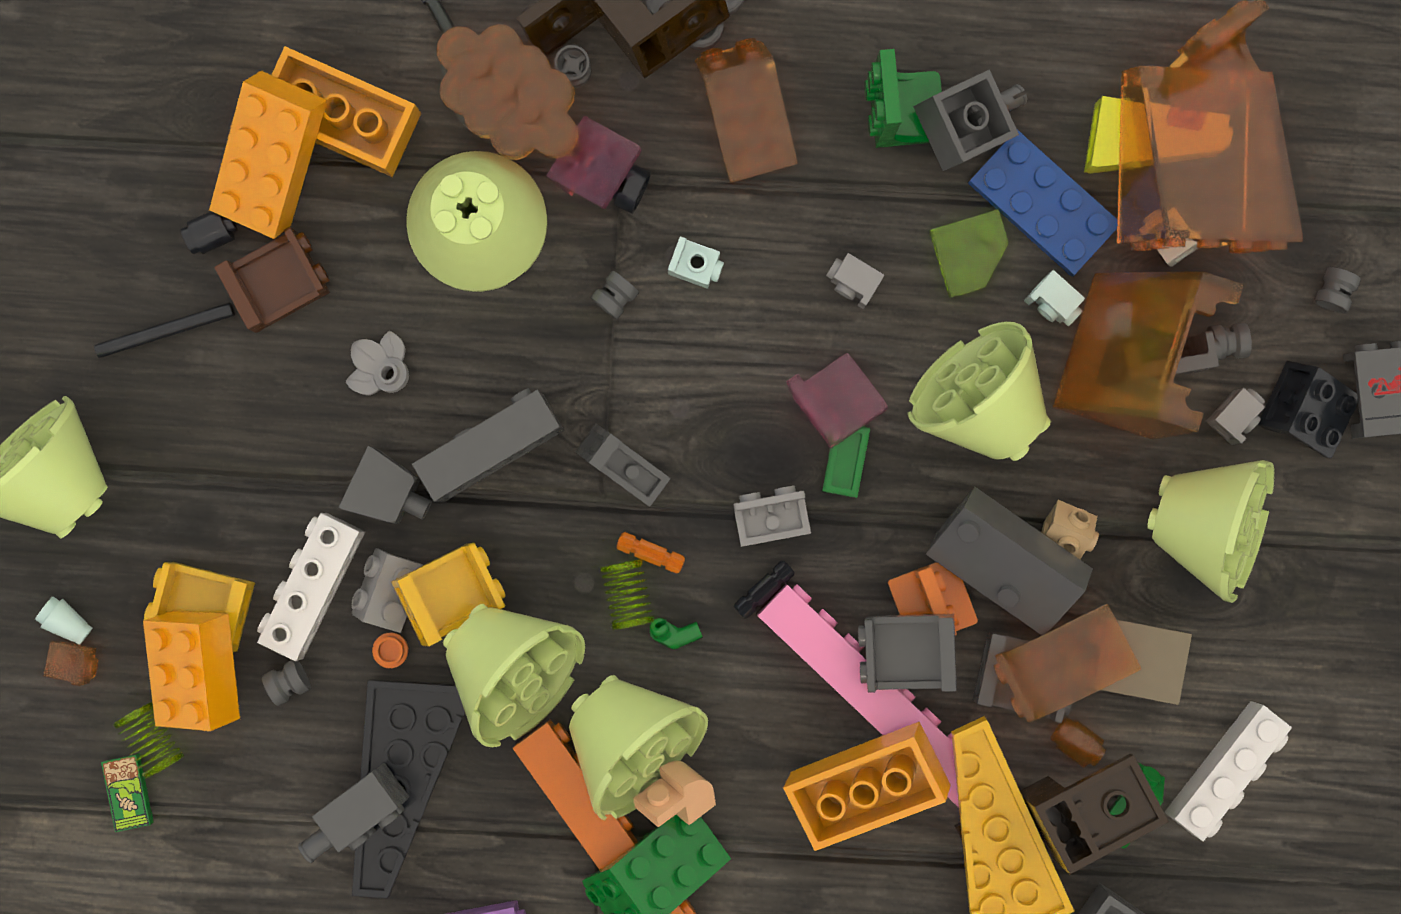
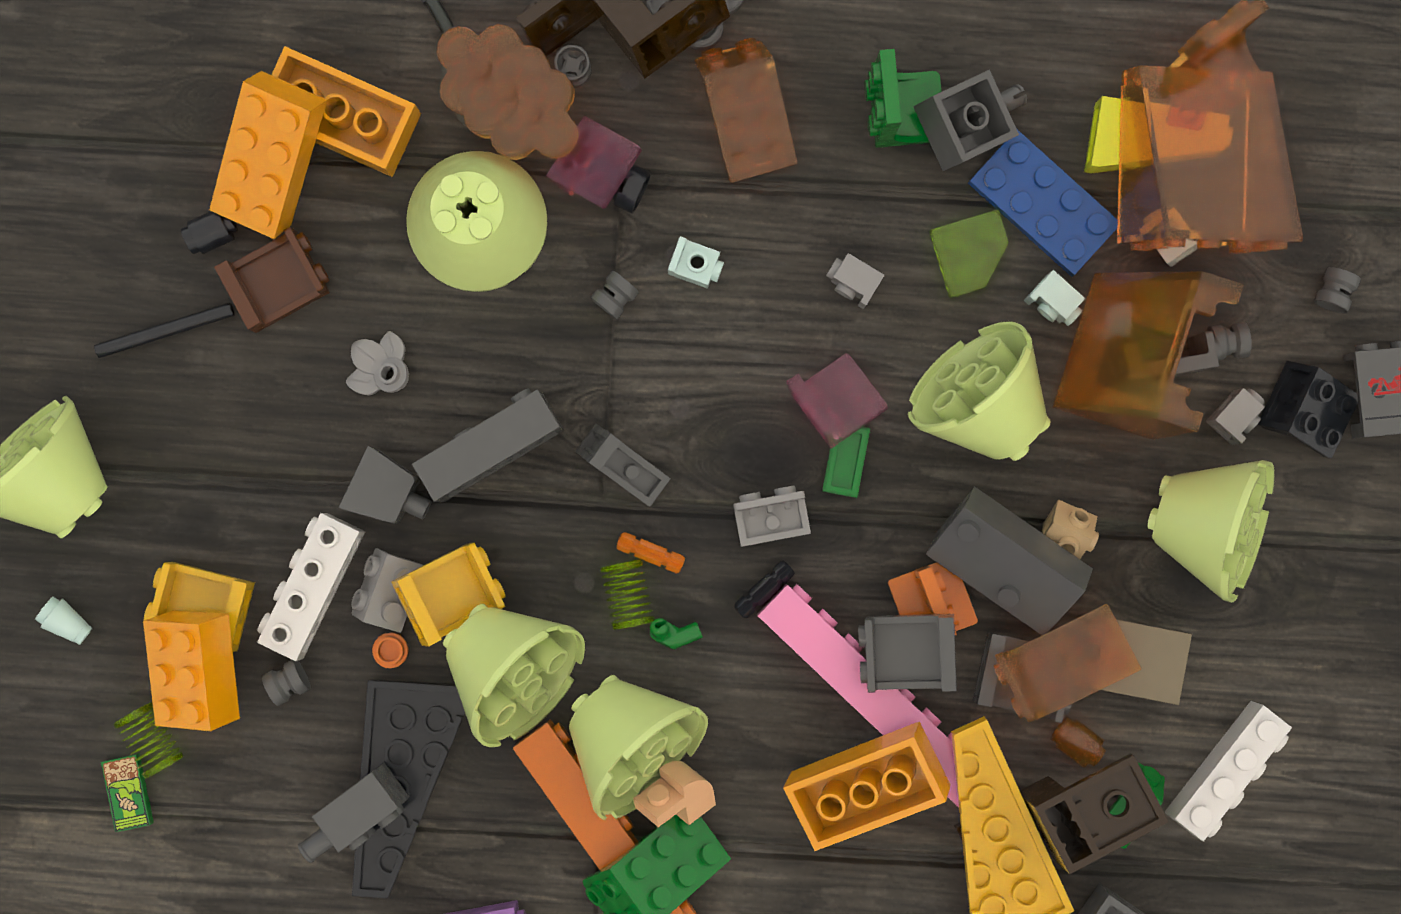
(71, 663): clear orange bracket -> none

